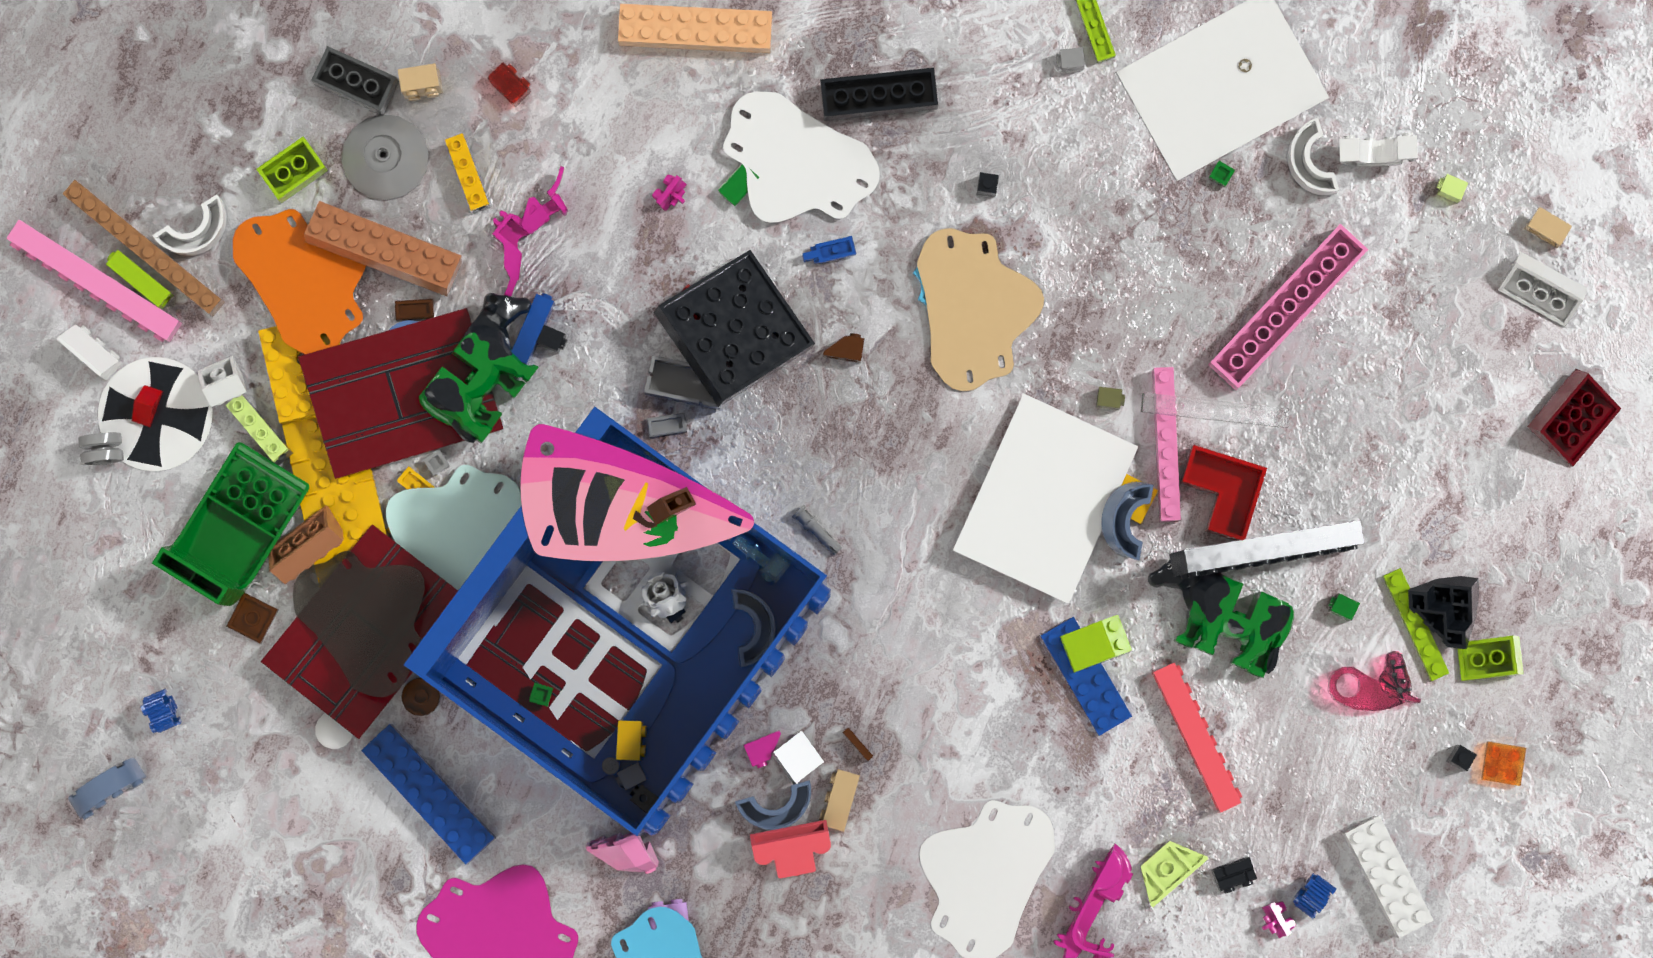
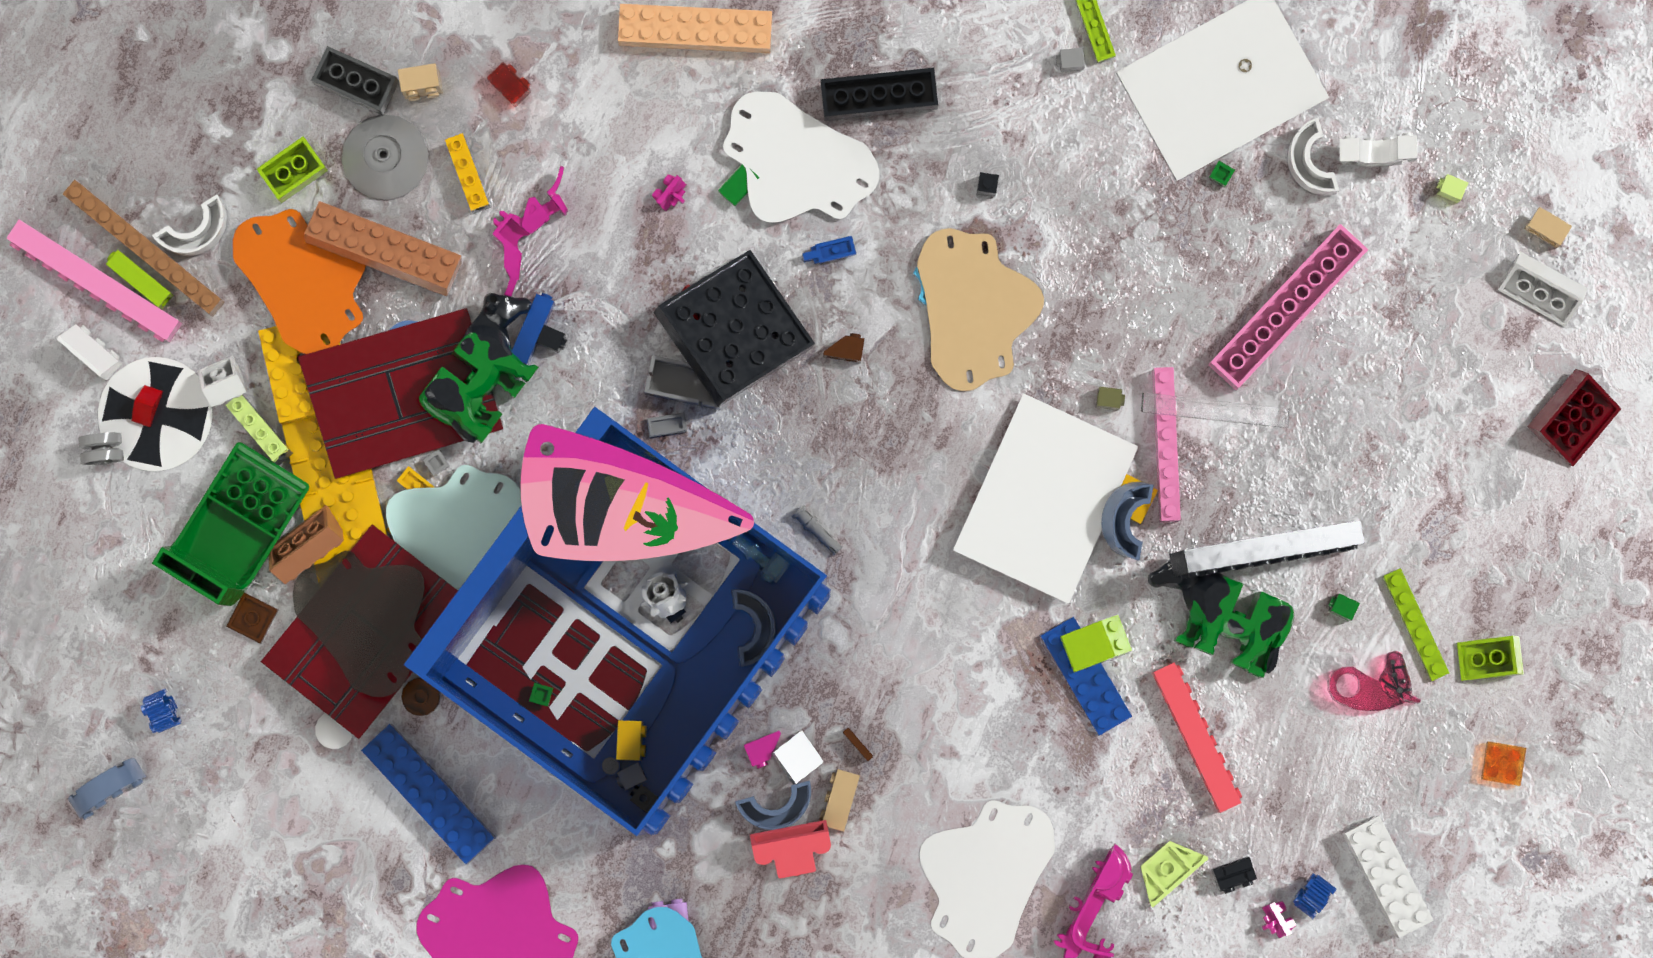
(414, 309): reddish brown tile -> none
(624, 852): bright pink brick -> none
(671, 505): reddish brown slope -> none
(1235, 486): red piece -> none
(1447, 607): black brick -> none
(1461, 758): black brick -> none

